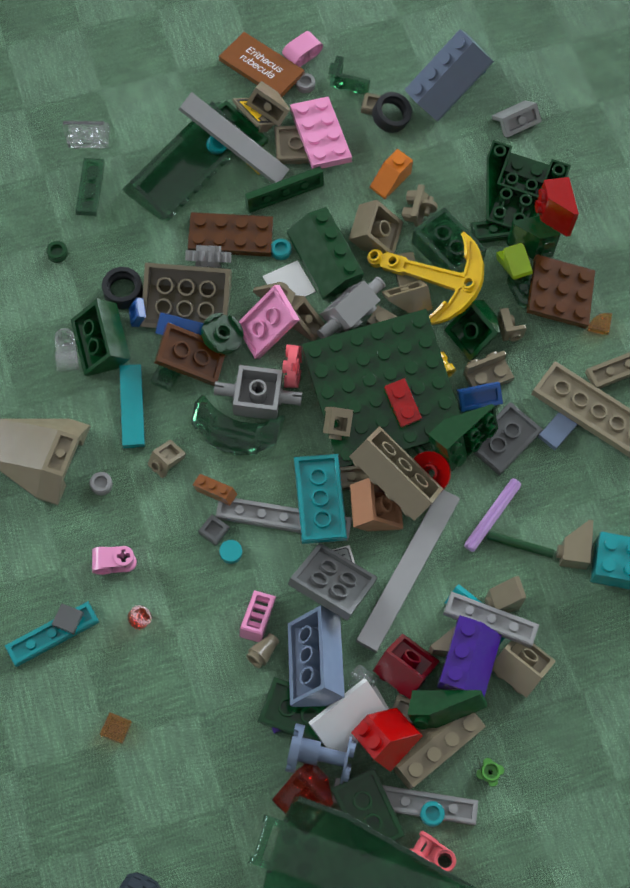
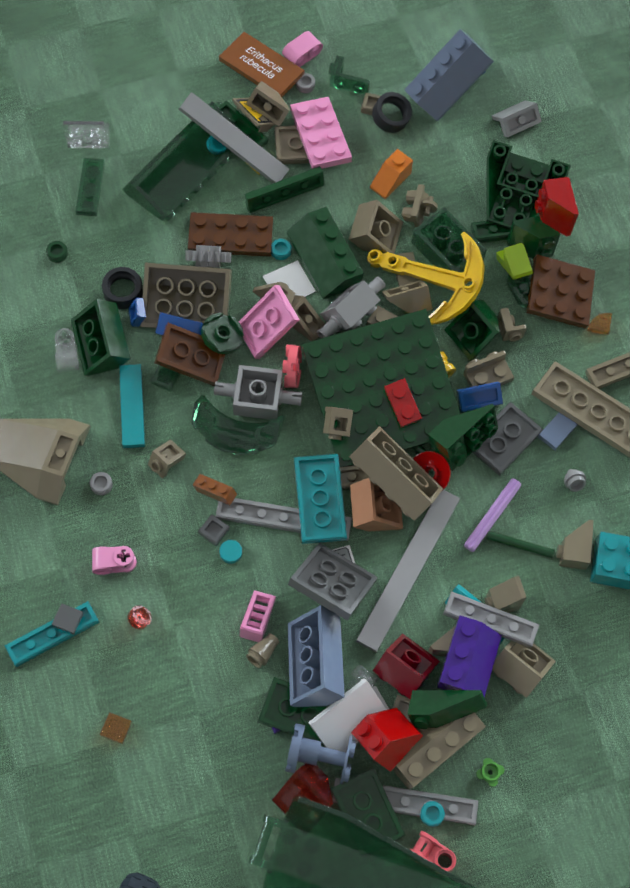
(575, 480): none -> light grey plate

